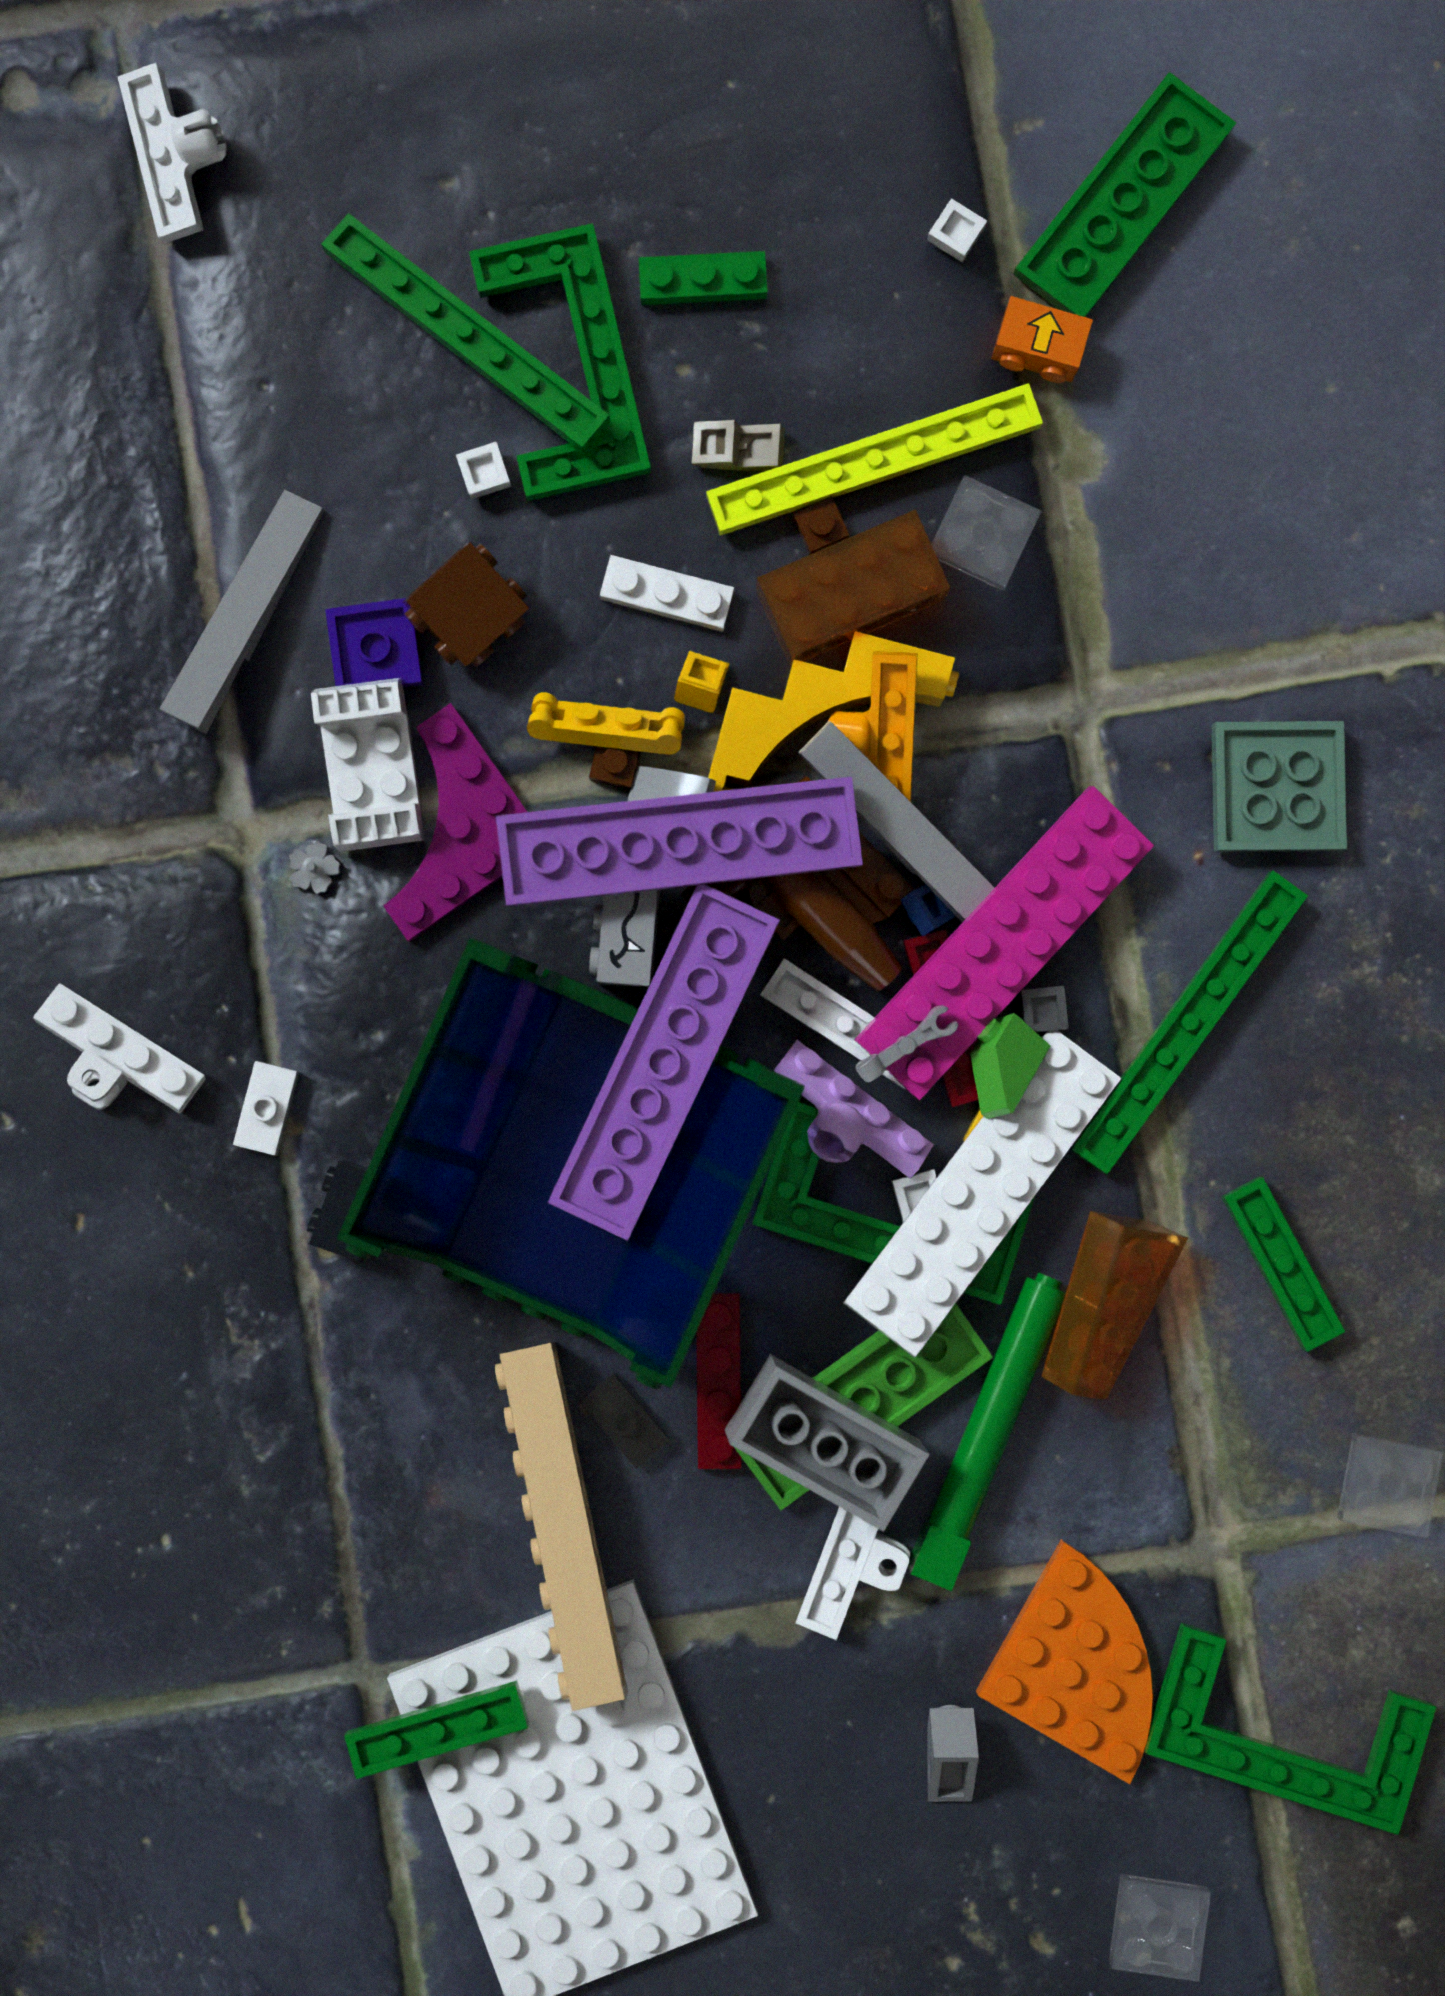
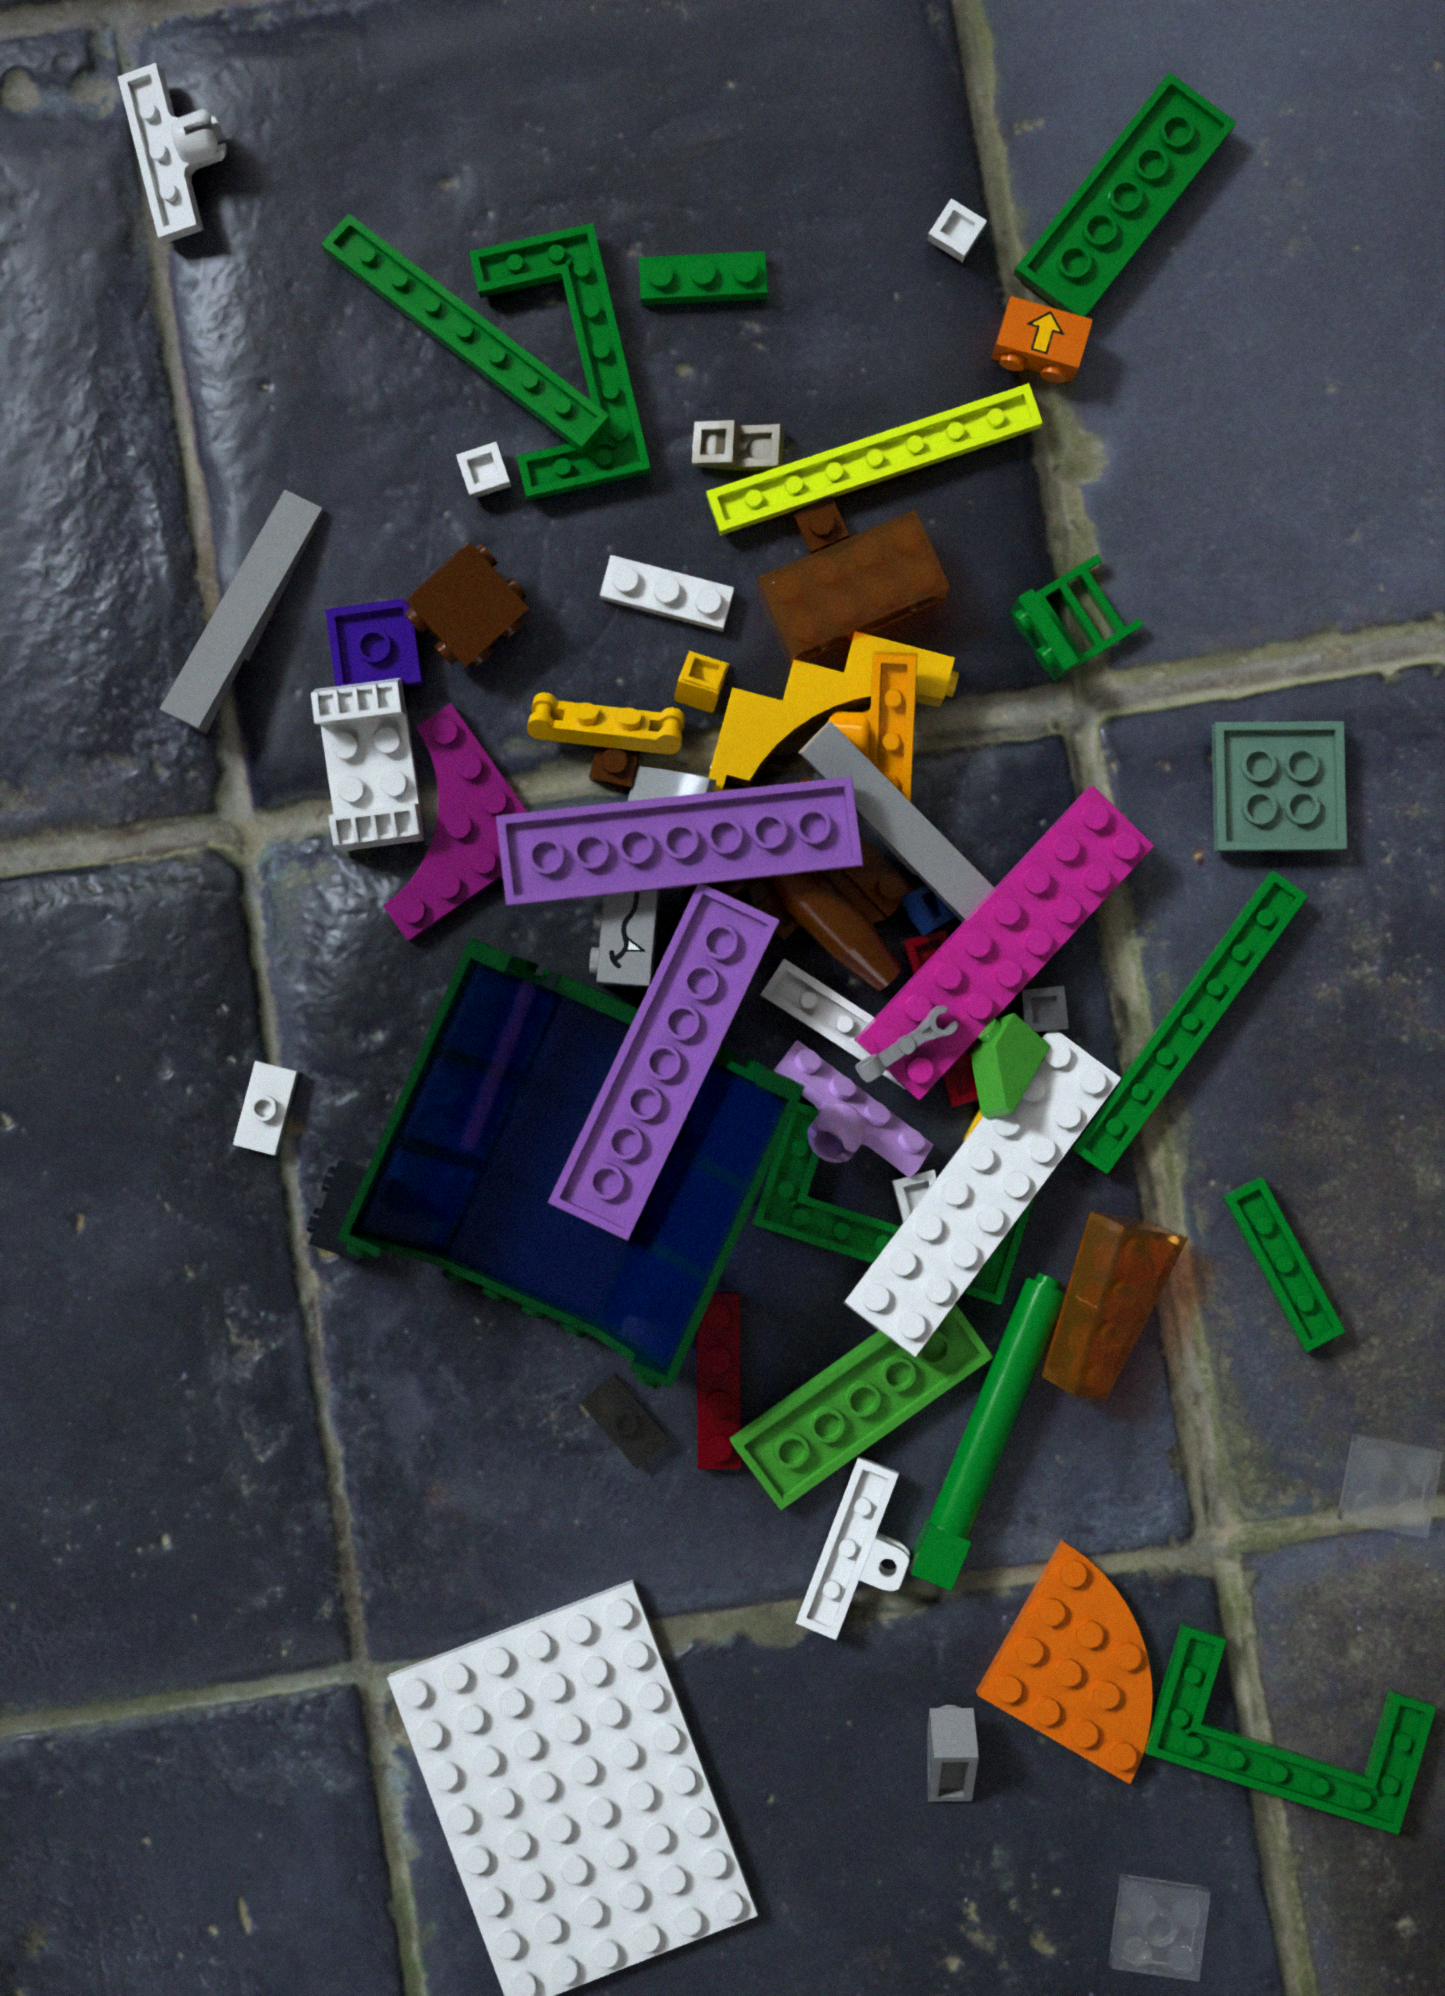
(114, 1055): white plate -> none
(313, 868): light grey plant -> none
(436, 1729): green plate -> none
(563, 1527): tan brick -> none
(826, 1442): light grey brick -> none
(984, 532): clear plate -> none
(1048, 635): none -> green plate

